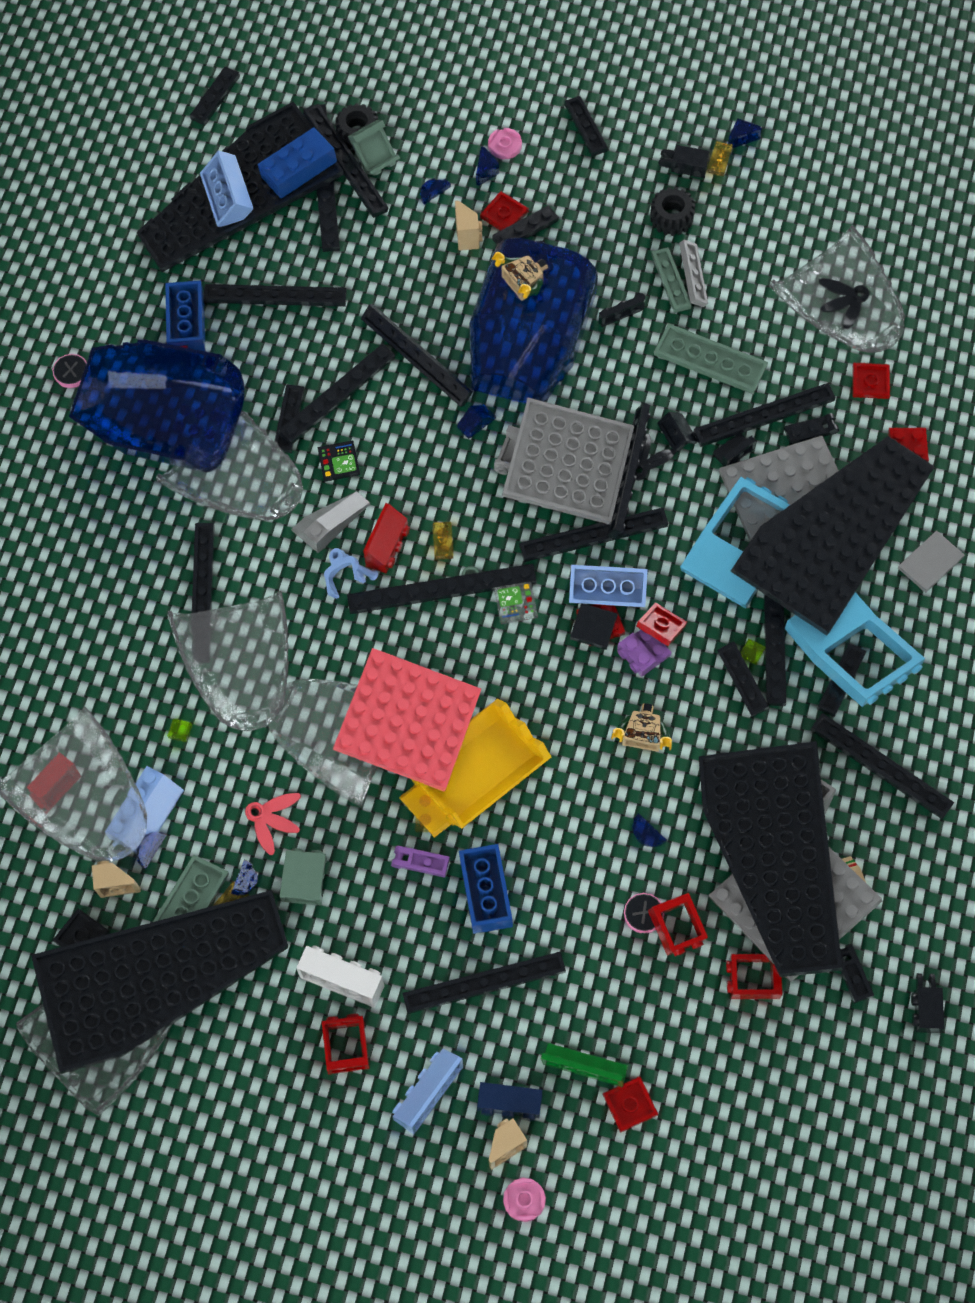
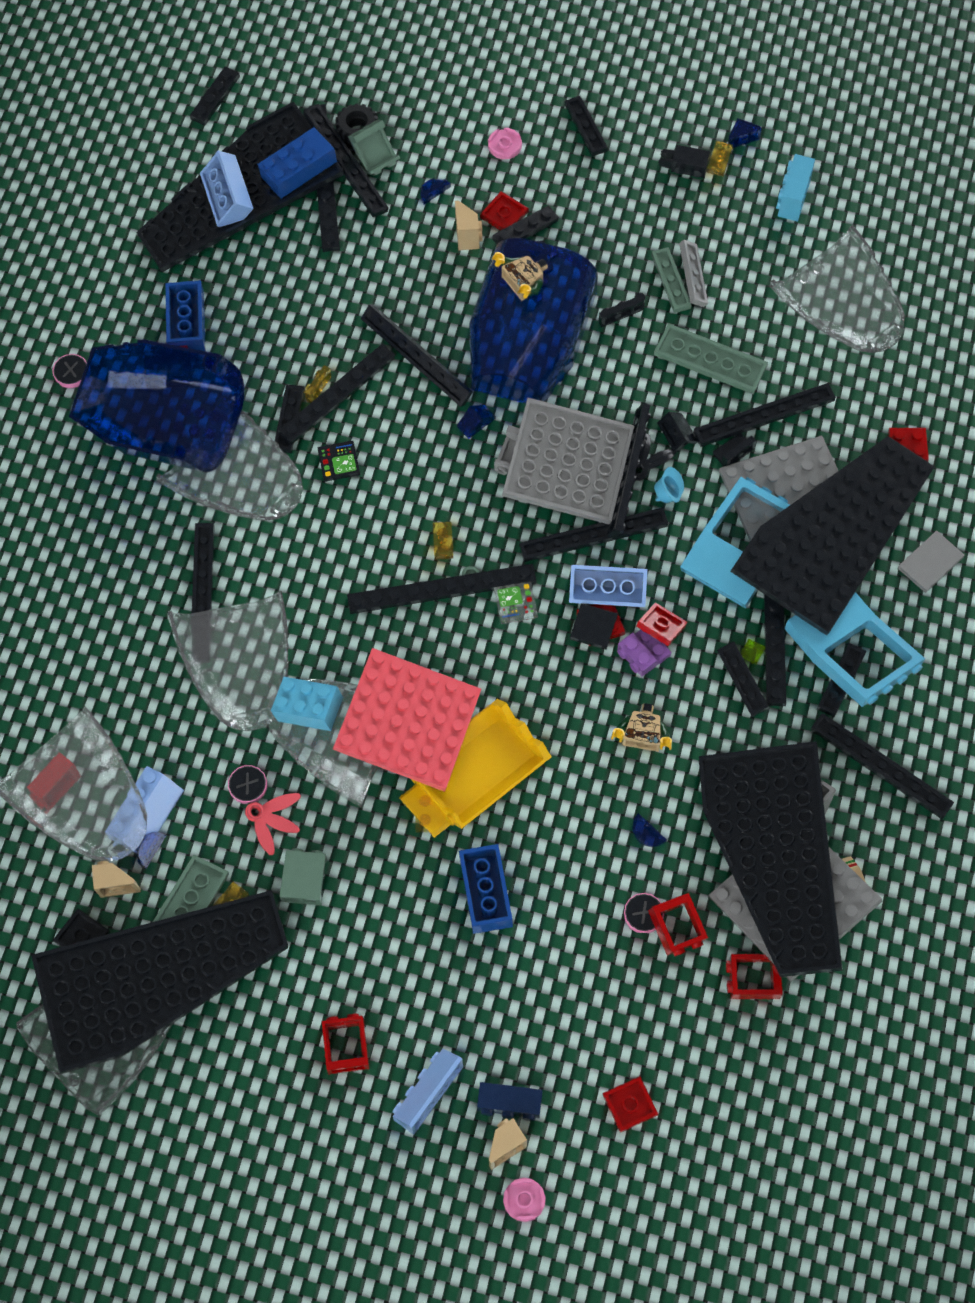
(179, 730): clear neon green tile -> none
(245, 880): clear blue tile -> none
(247, 784): none -> black tile
(275, 295): black plate -> none
(307, 703): none -> medium azure brick
(320, 380): none -> clear yellow plate
(326, 523): light grey wedge -> none
(340, 560): light blue piece -> none
(340, 976): white brick -> none
(386, 539): red slope -> none
(420, 861): medium lavender plate -> none
(484, 982): black plate -> none
(487, 167): clear blue slope -> none
(584, 1064): green fence -> none
(669, 486): none -> medium azure piece
(675, 200): black tyre -> none
(795, 187): none -> medium azure brick
(811, 428): black plate -> none
(850, 298): black plant -> none
(855, 976): black plate -> none
(871, 380): red tile -> none
(928, 1006): black hinge -> none

